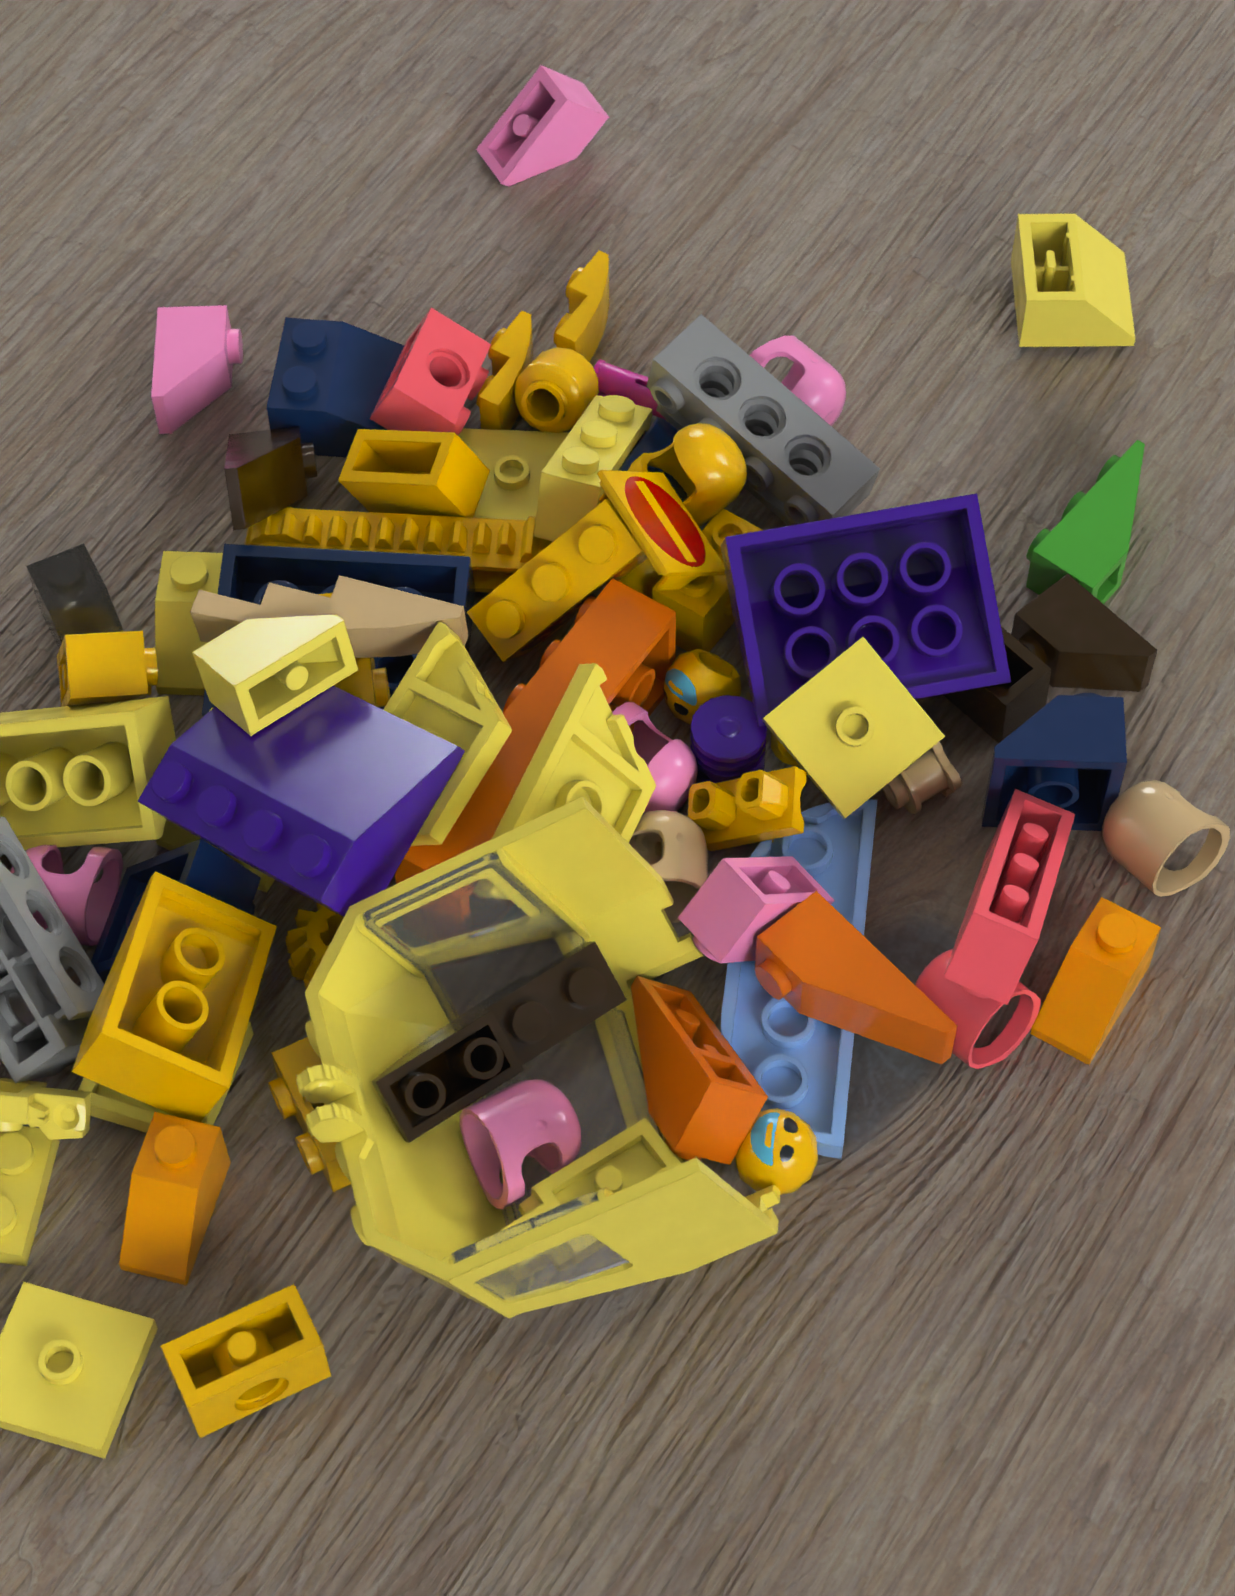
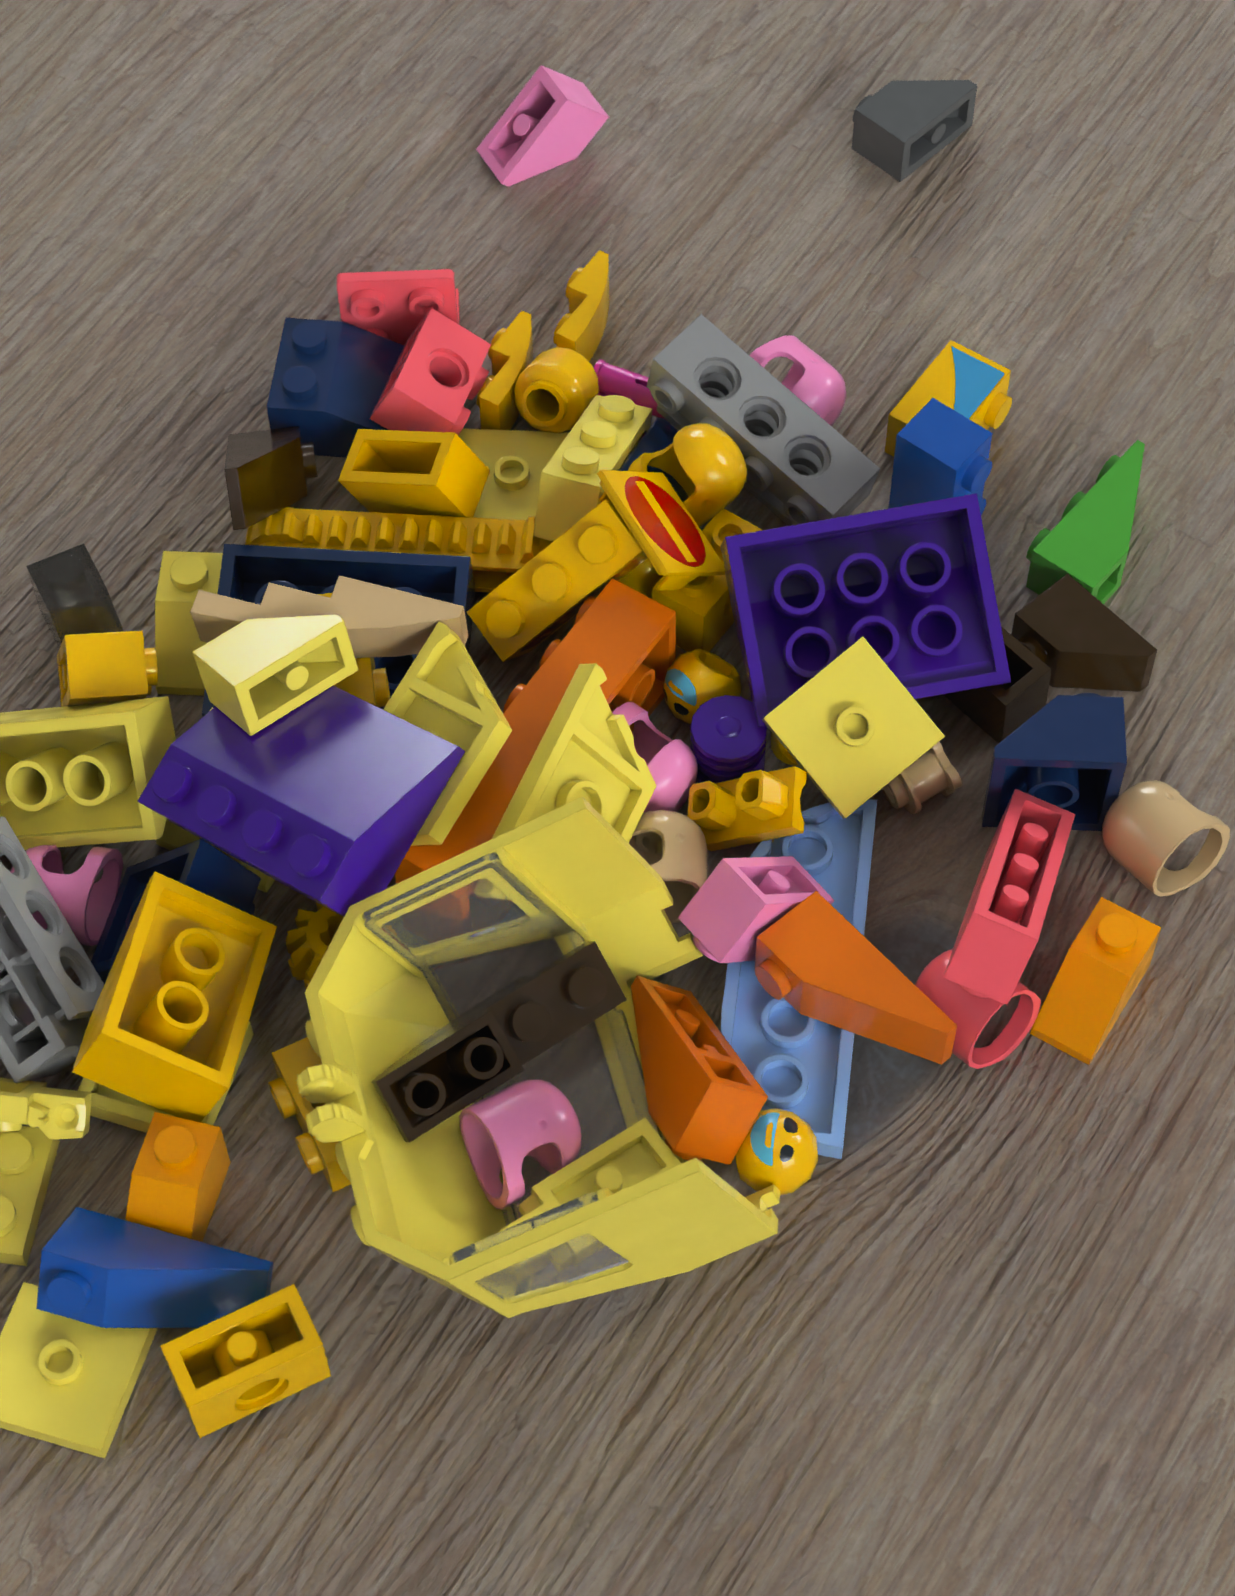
(142, 1276): none -> blue slope
(191, 361): bright pink slope -> none
(396, 301): none -> coral bracket
(911, 122): none -> dark grey slope
(939, 457): none -> blue brick
(960, 381): none -> yellow brick
(1069, 284): light yellow slope -> none

